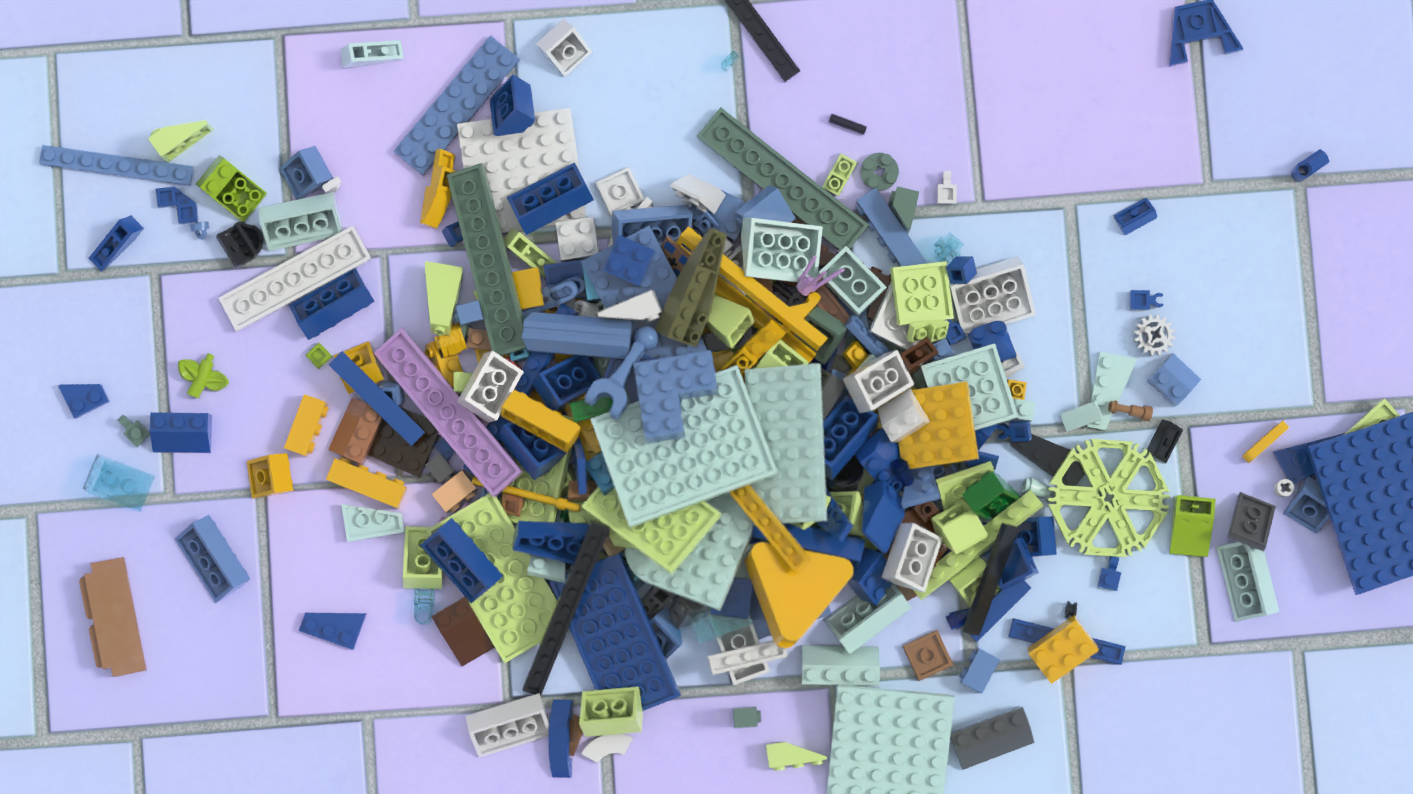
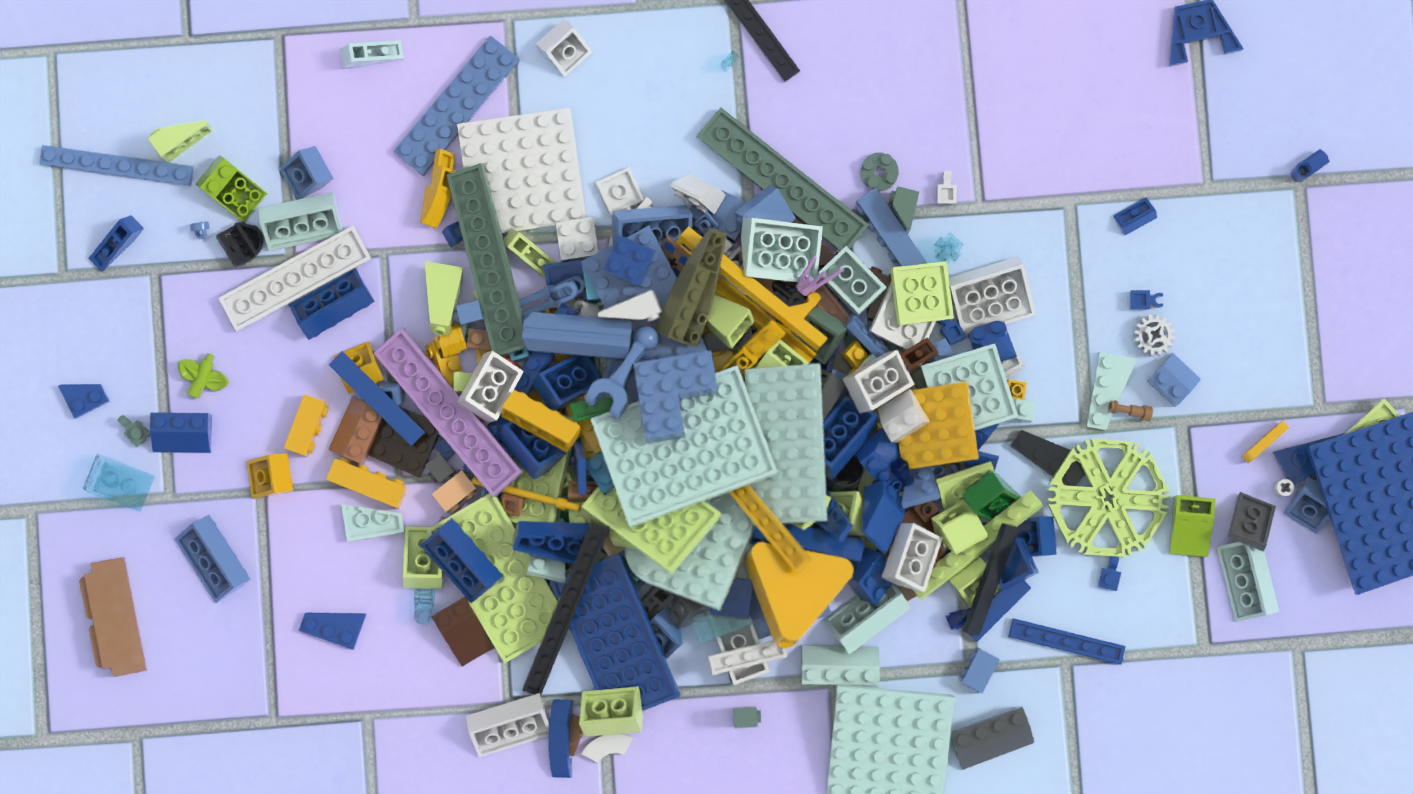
(173, 197): blue tile -> none
(318, 355): lime tile -> none
(332, 185): white tile -> none
(512, 107): blue slope -> none
(528, 288): yellow tile -> none
(550, 198): blue slope -> none
(785, 754): yellowish green slope -> none
(839, 174): yellowish green slope -> none
(848, 124): black piece -> none
(927, 655): medium nougat tile -> none
(930, 329): yellowish green slope -> none
(961, 270): blue brick -> none
(1017, 430): blue plate -> none
(1036, 487): light aqua cone -> none
(1062, 649): yellow brick -> none
(1070, 609): black bush -> none
(1081, 416): light aqua tile -> none
(1164, 440): black slope -> none

